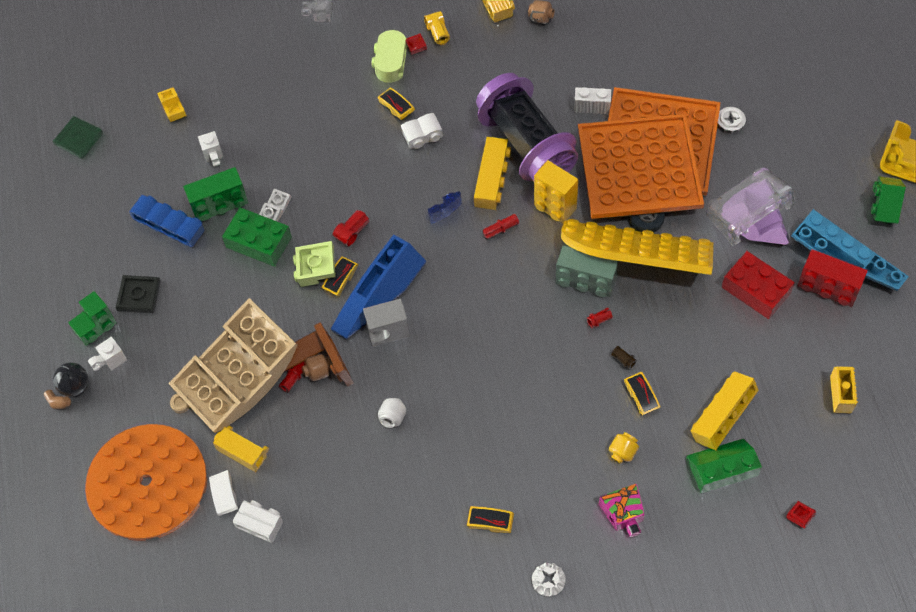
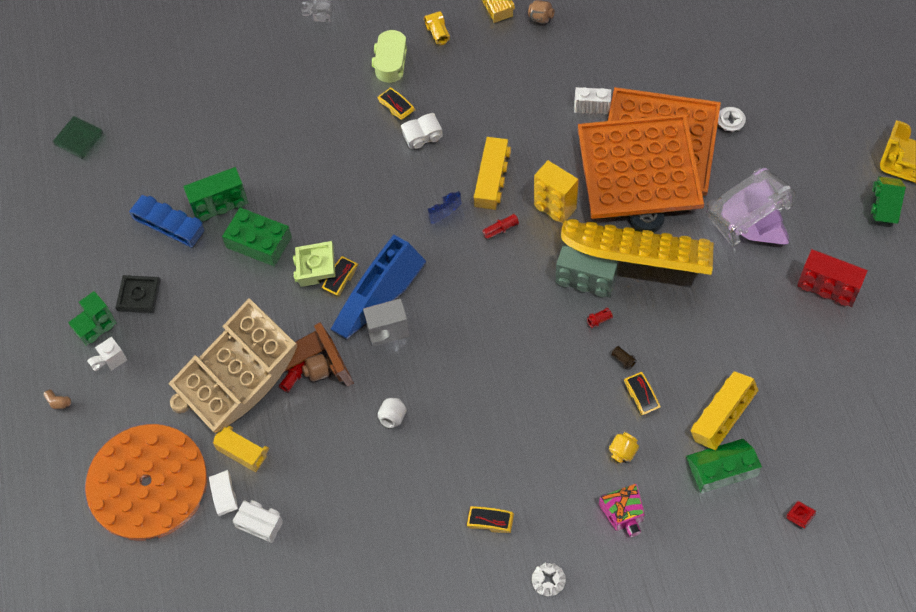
(70, 379): black piece -> none
(171, 104): yellow slope -> none
(211, 148): white brick -> none
(276, 205): white slope -> none
(348, 231): red piece -> none
(416, 44): red tile -> none
(509, 105): brick -> none
(758, 284): red brick -> none
(826, 237): dark azure wedge -> none
(843, 389): yellow brick -> none

